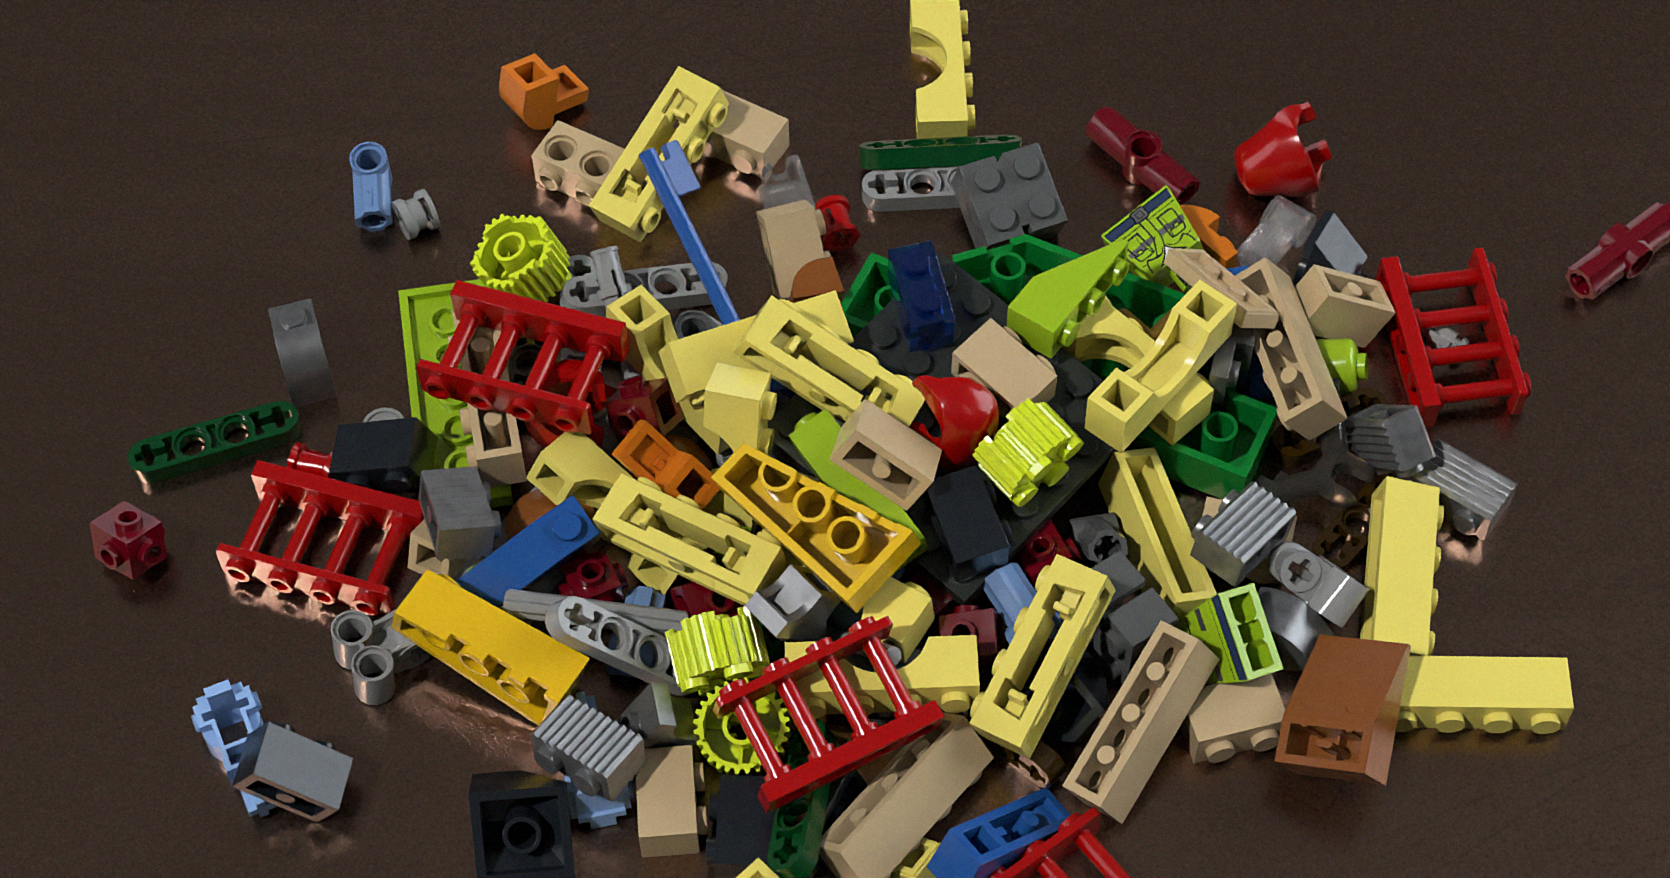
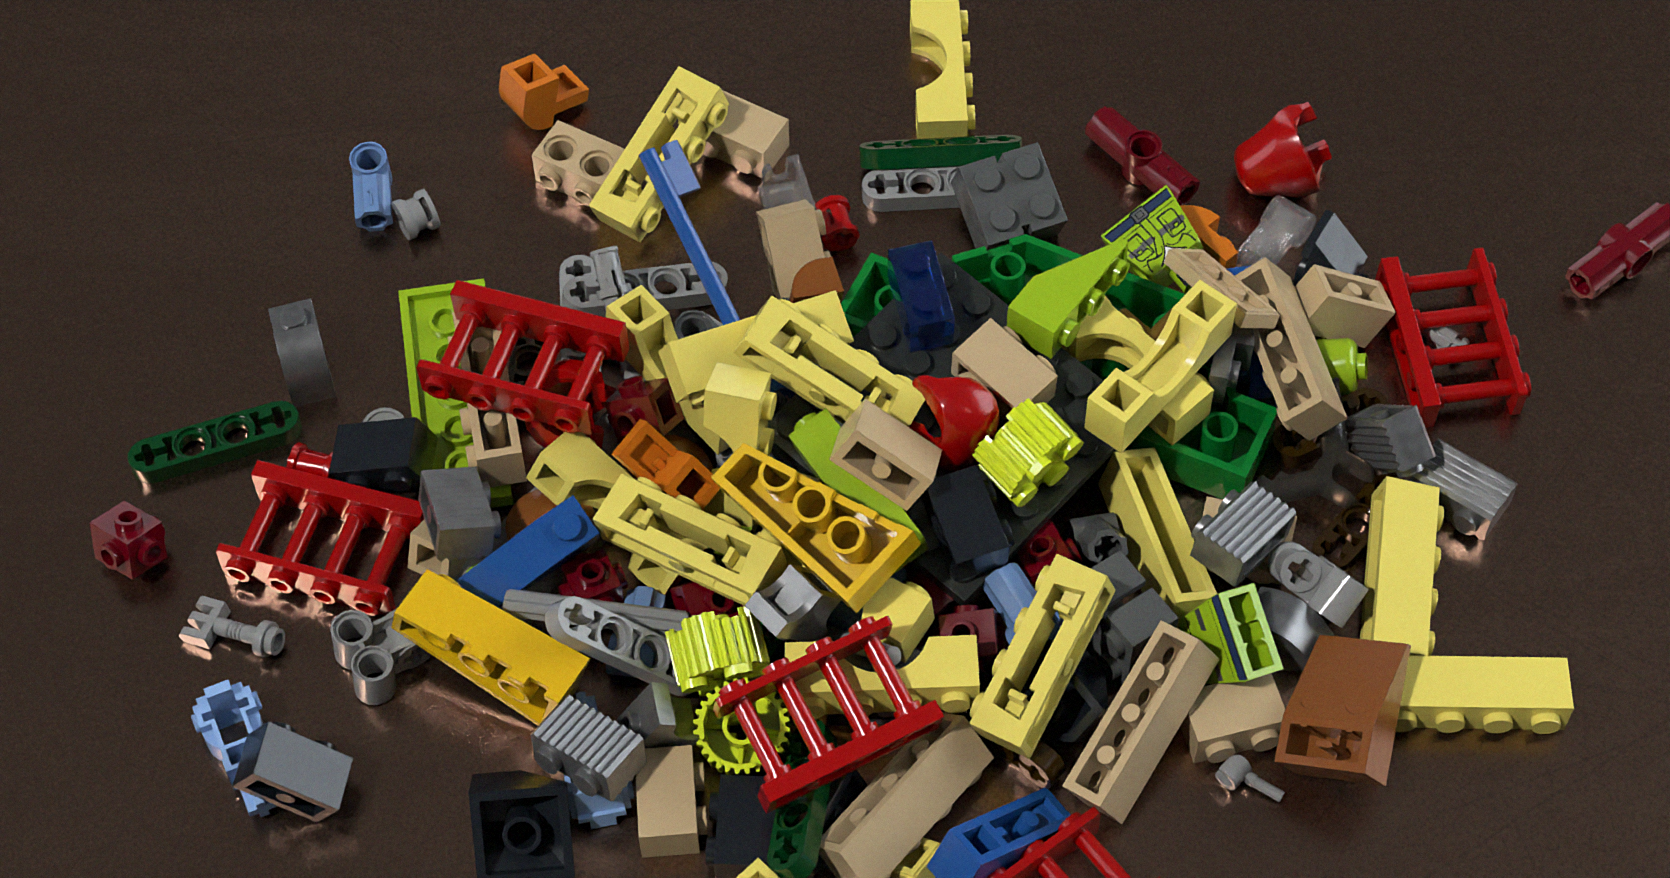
(265, 638): none -> light grey hinge
(521, 258): neon yellow brick -> none
(1238, 770): none -> light grey hand

